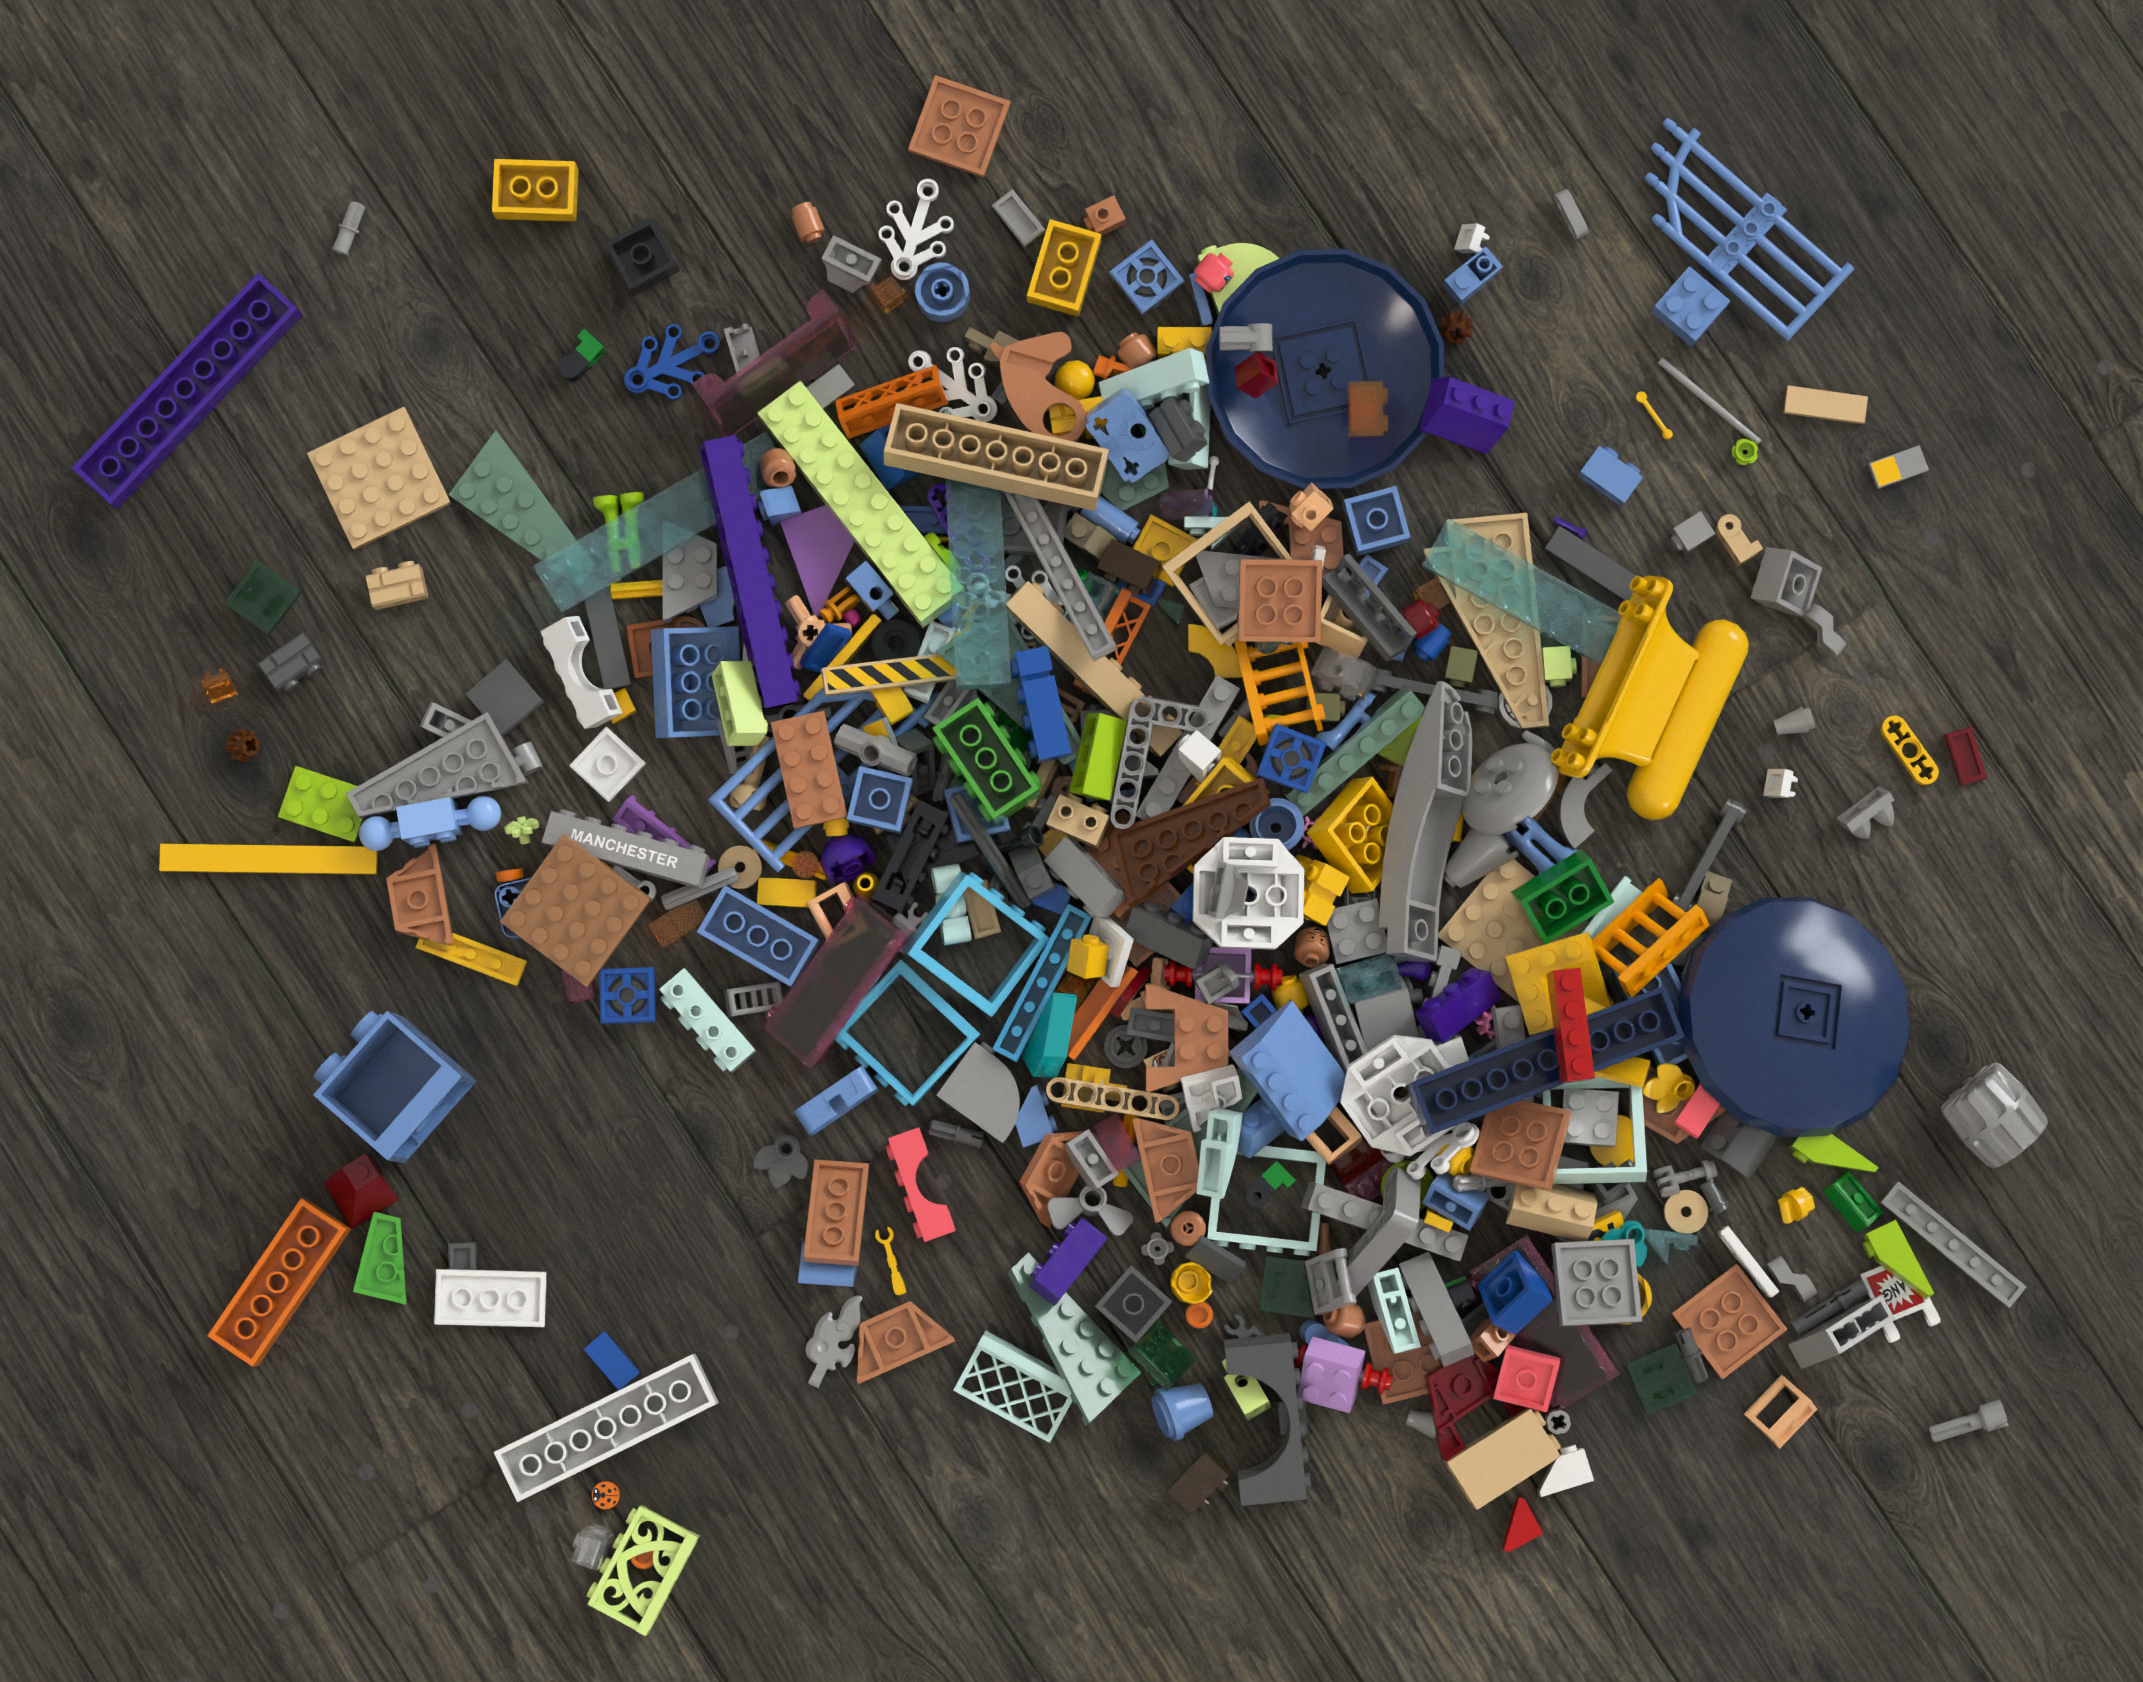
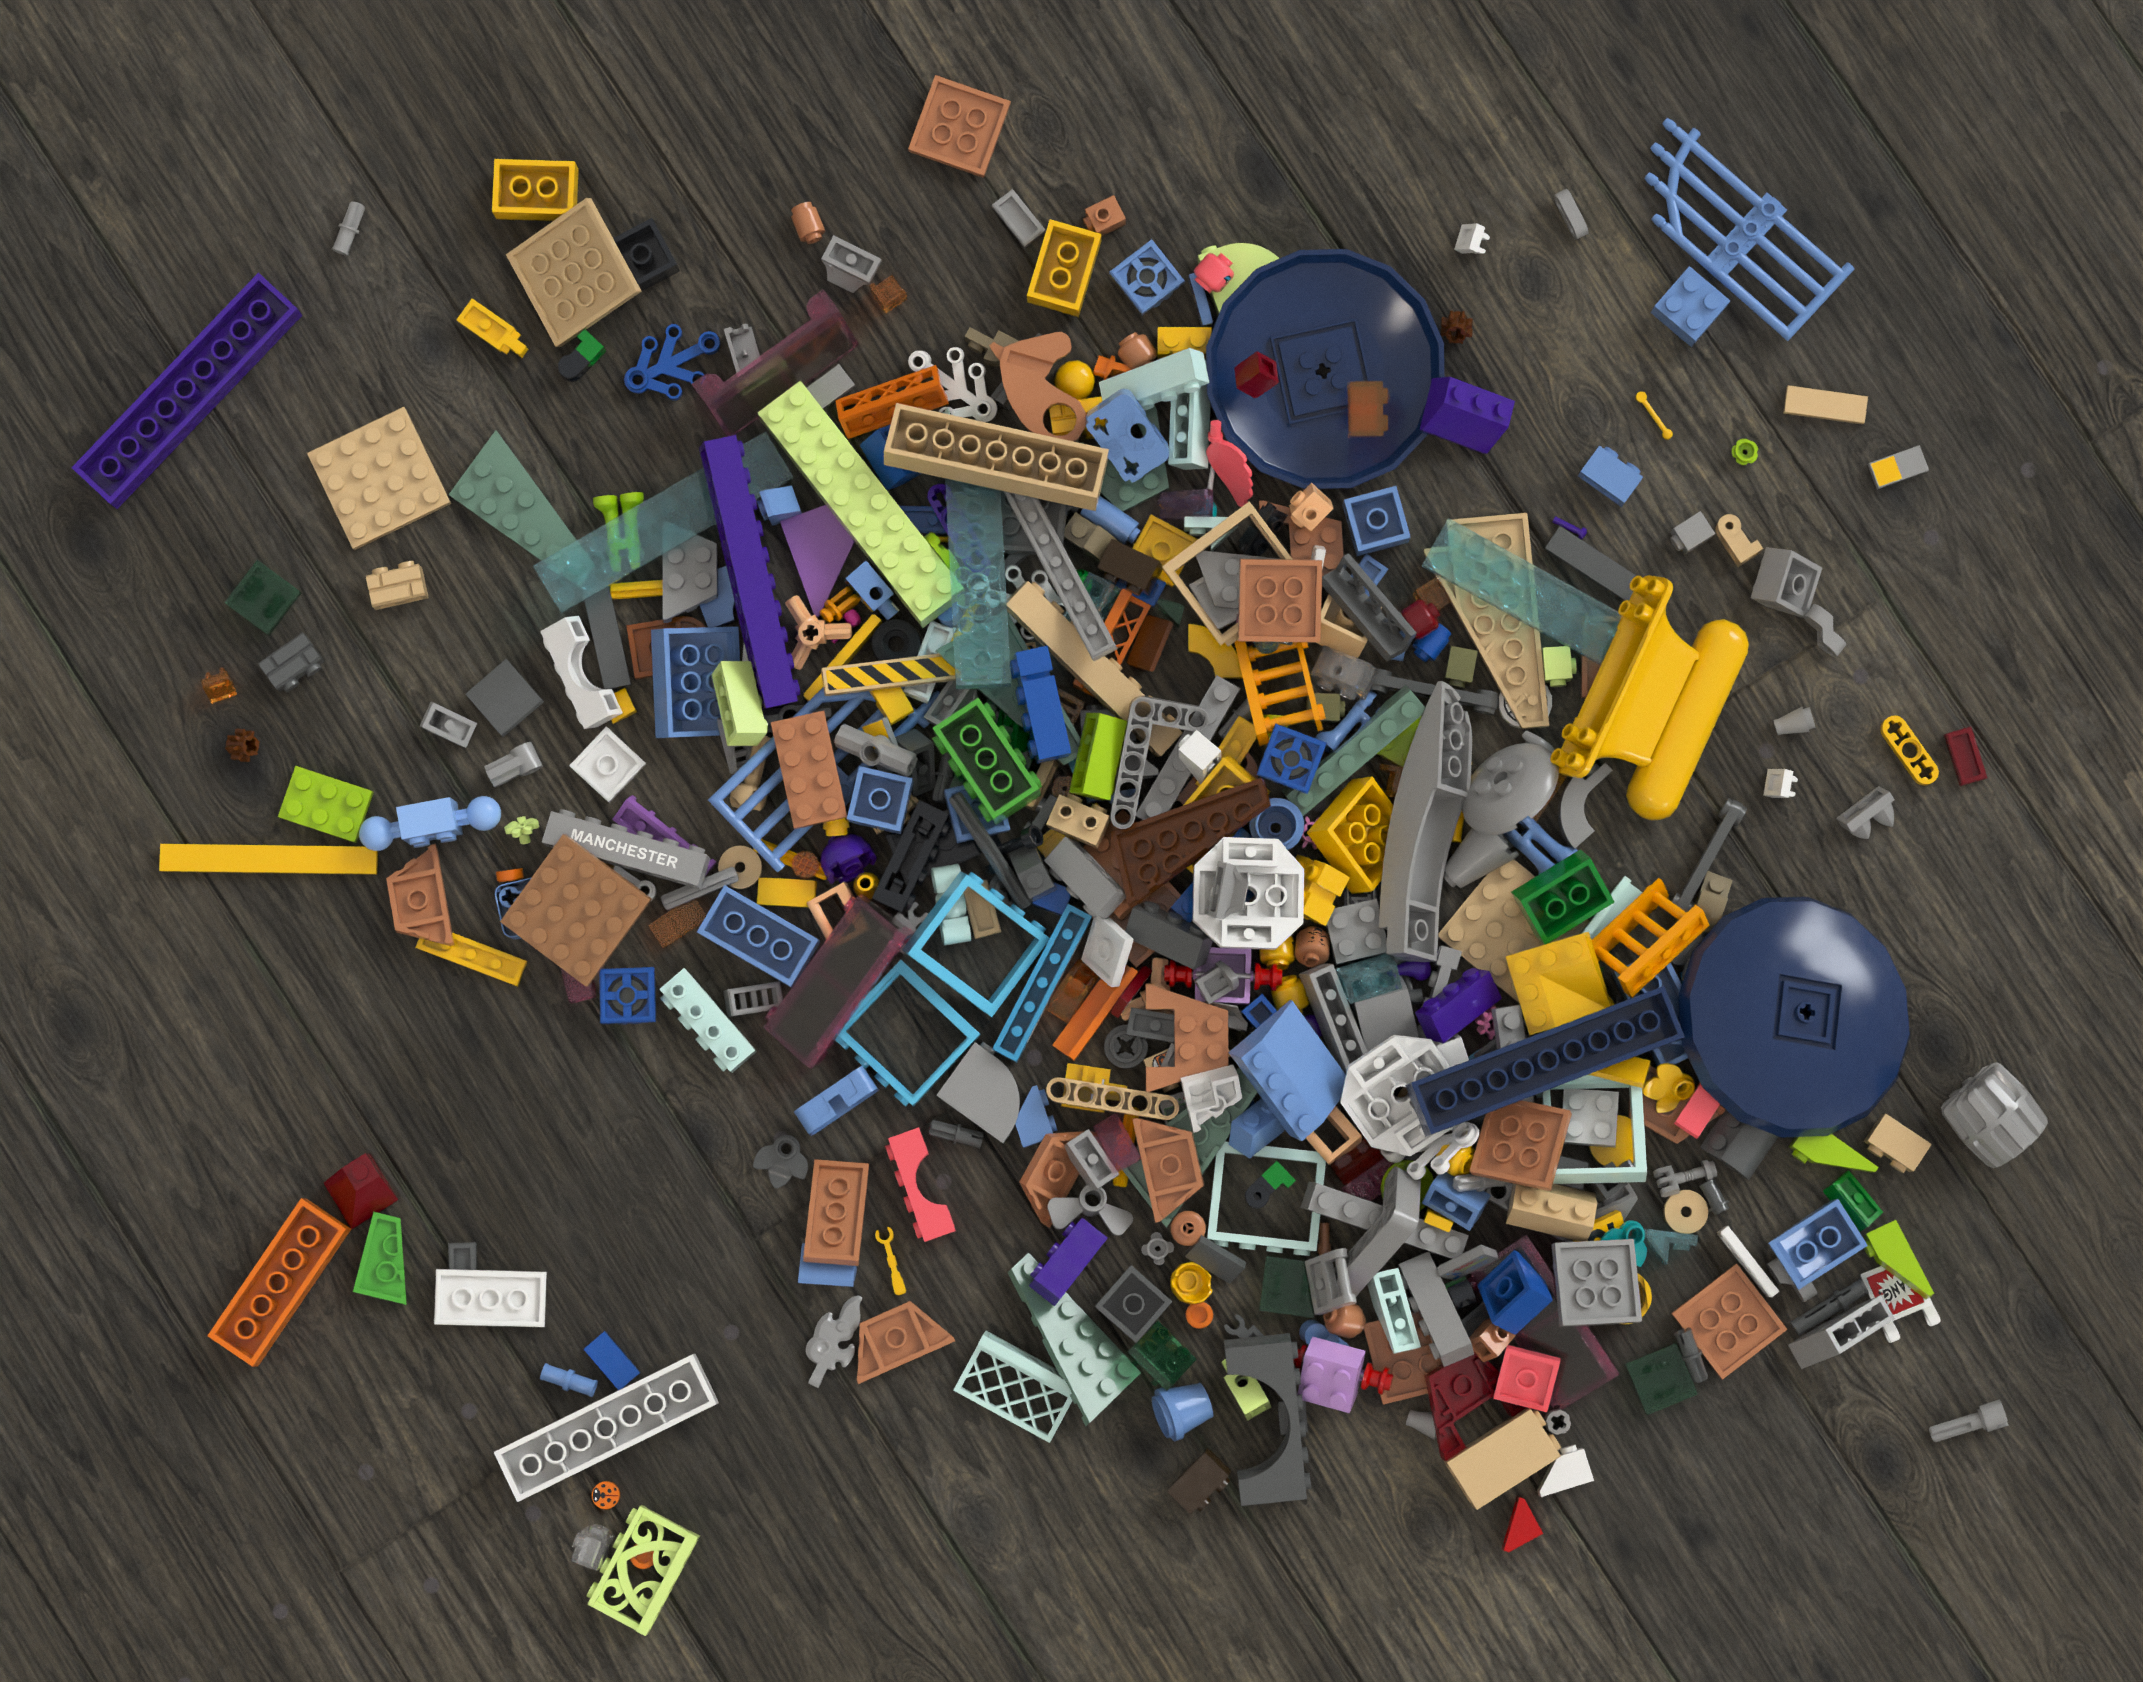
(392, 1085): medium blue piece -> none
(455, 766): light grey wing -> none
(491, 328): none -> yellow hinge
(568, 1380): none -> medium blue pin
(573, 272): none -> tan plate
(777, 468): nougat head -> none
(825, 647): blue tile -> none
(915, 235): white plant -> none
(928, 297): medium blue brick -> none
(1051, 1036): teal slope -> none
(1088, 957): yellow brick -> none
(1149, 643): none -> reddish brown slope
(1178, 428): dark grey brick -> none
(1218, 1152): light aqua slope -> none
(1229, 465): none -> coral animal
(1251, 338): light grey piece -> none
(1281, 956): none -> yellow head
(1467, 1262): none -> light grey tile
(1472, 276): medium blue slope -> none
(1570, 1025): red brick -> none
(1709, 401): light grey axle -> none
(1791, 1419): light nougat tile -> none
(1795, 1205): yellow piece -> none
(1817, 1243): none -> medium blue slope
(1896, 1143): none -> tan brick
(1953, 1244): light grey plate -> none

